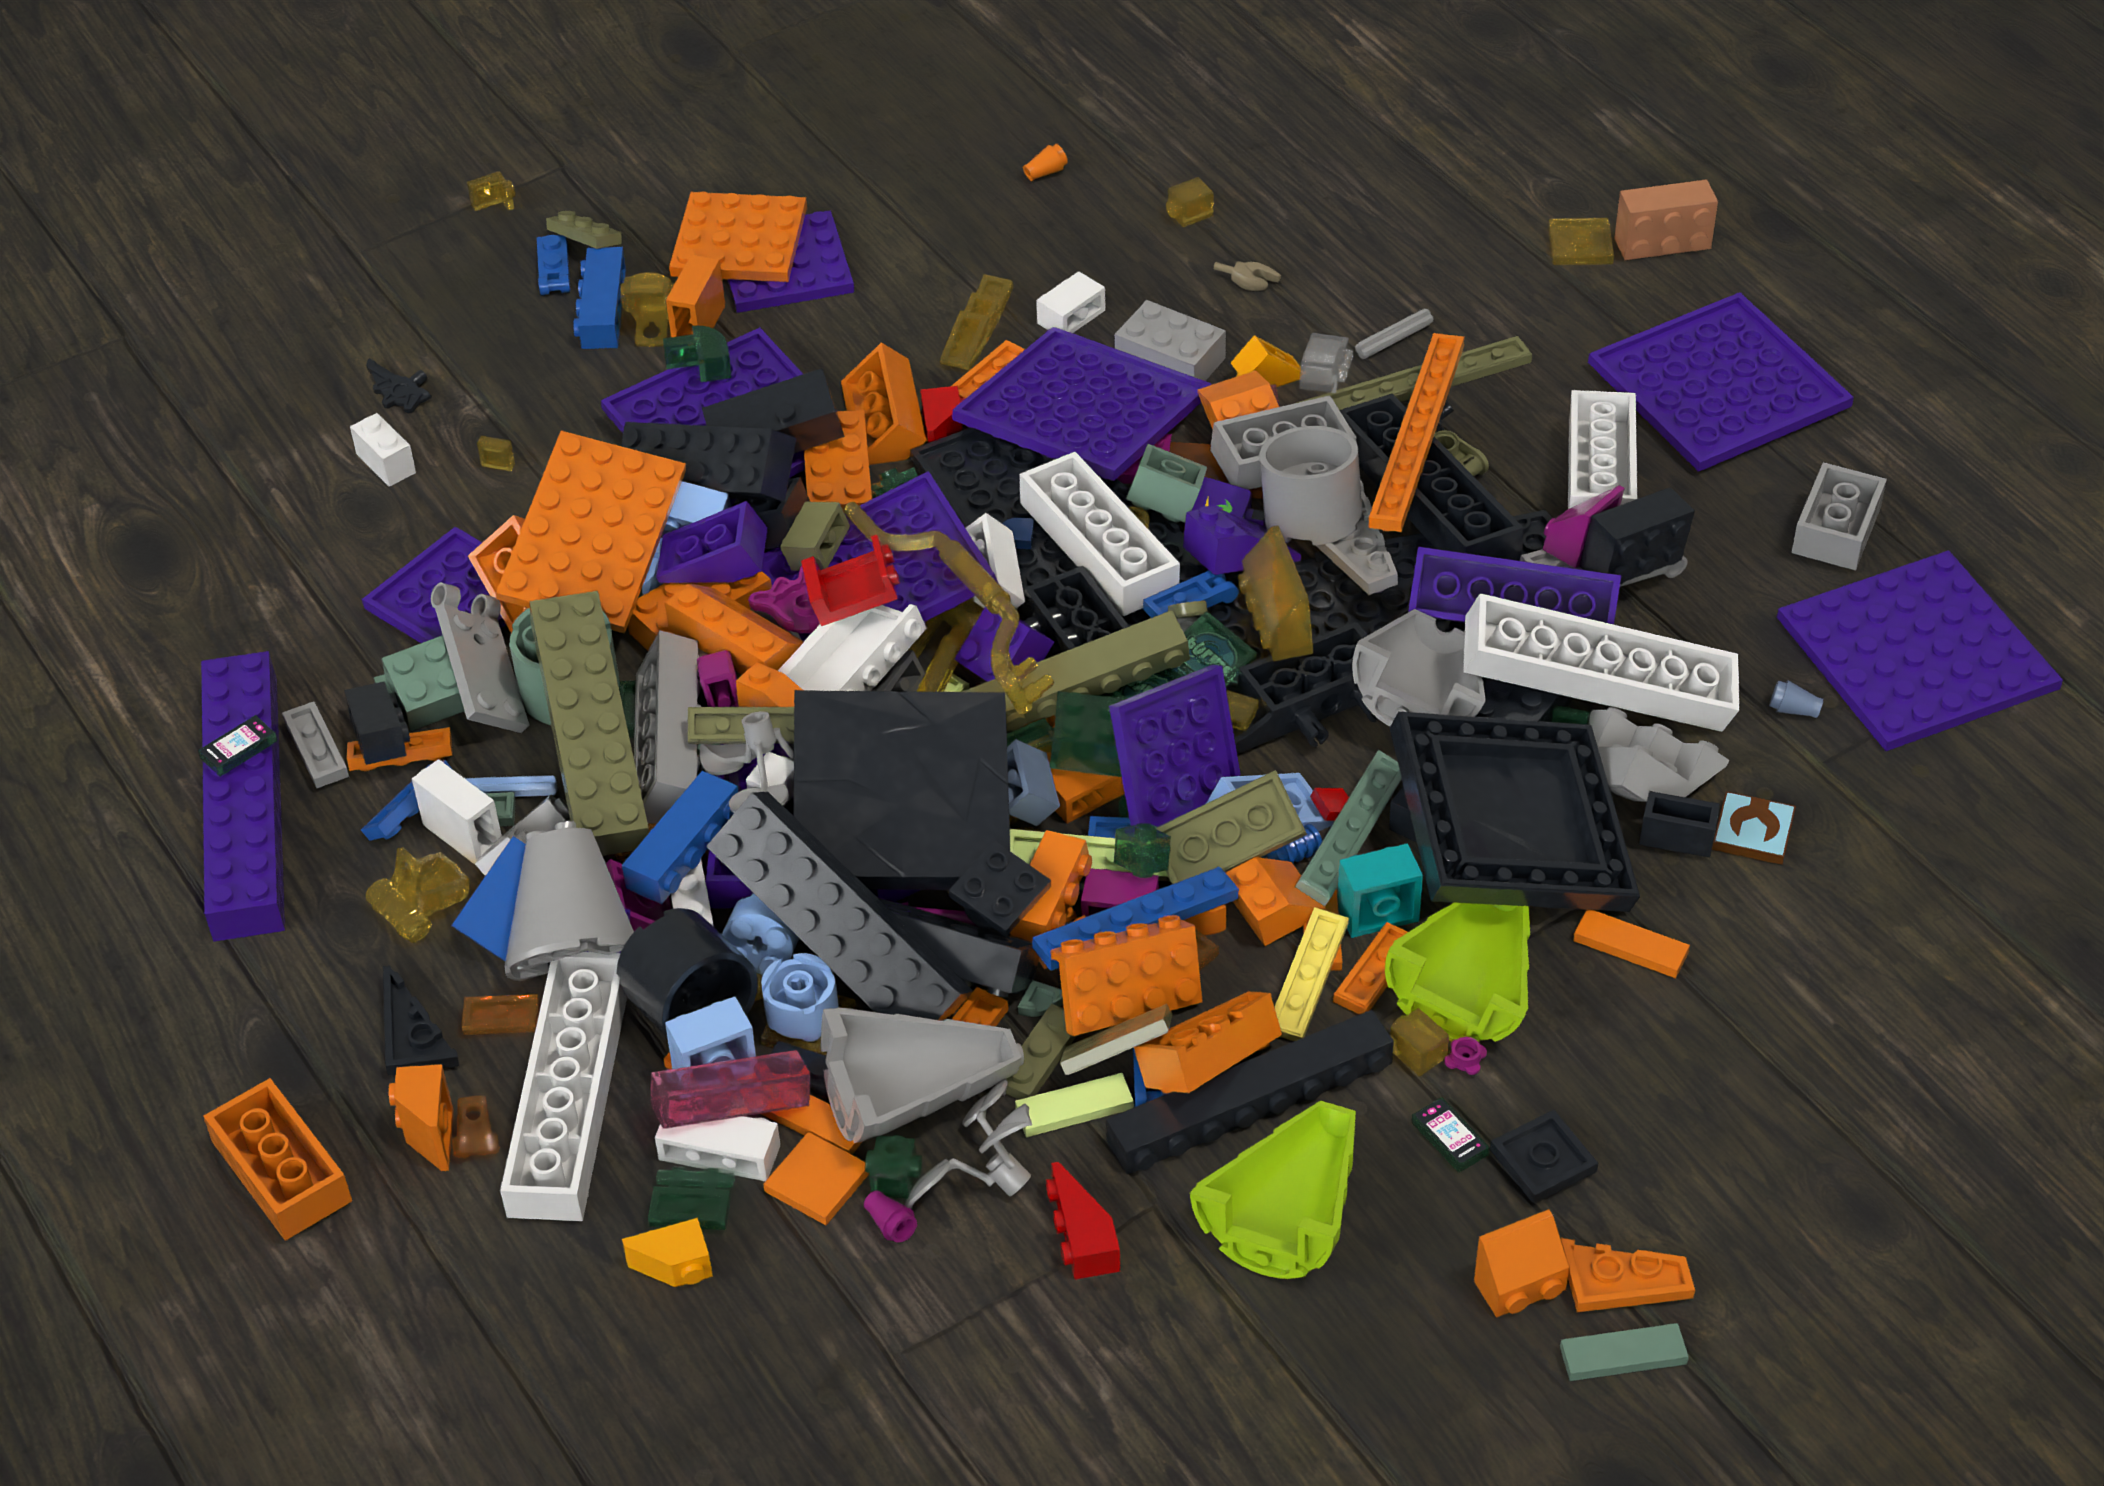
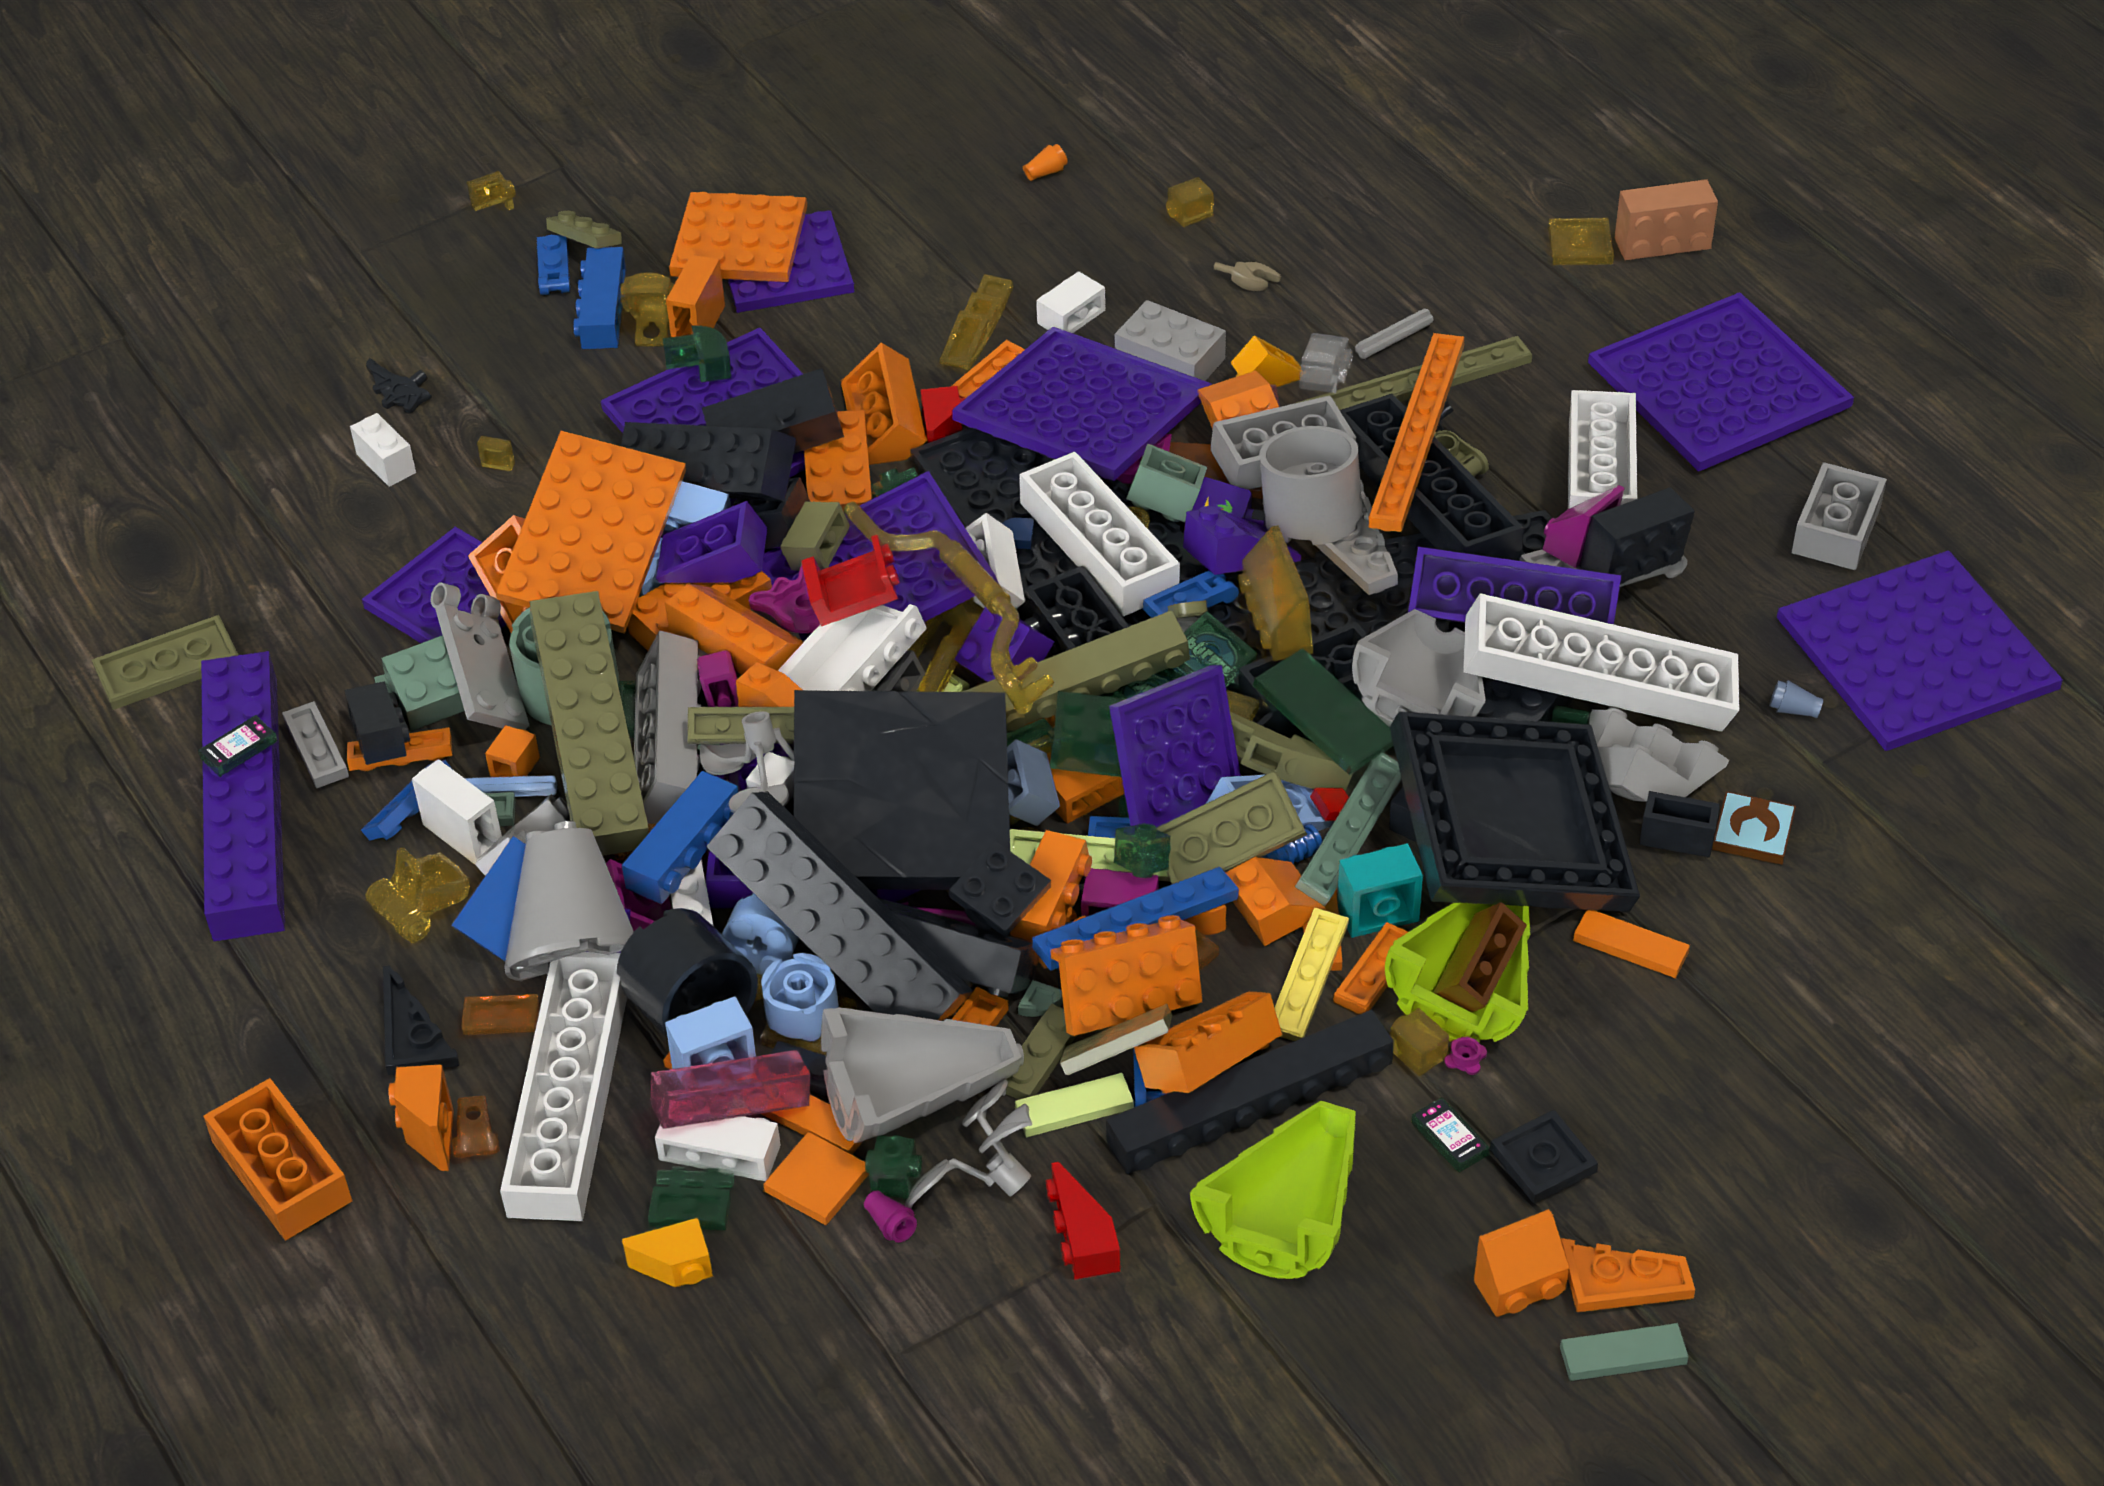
(162, 662): none -> olive tile
(512, 753): none -> orange brick
(1293, 758): none -> olive slope
(1325, 711): none -> clear green tile
(1481, 957): none -> reddish brown brick

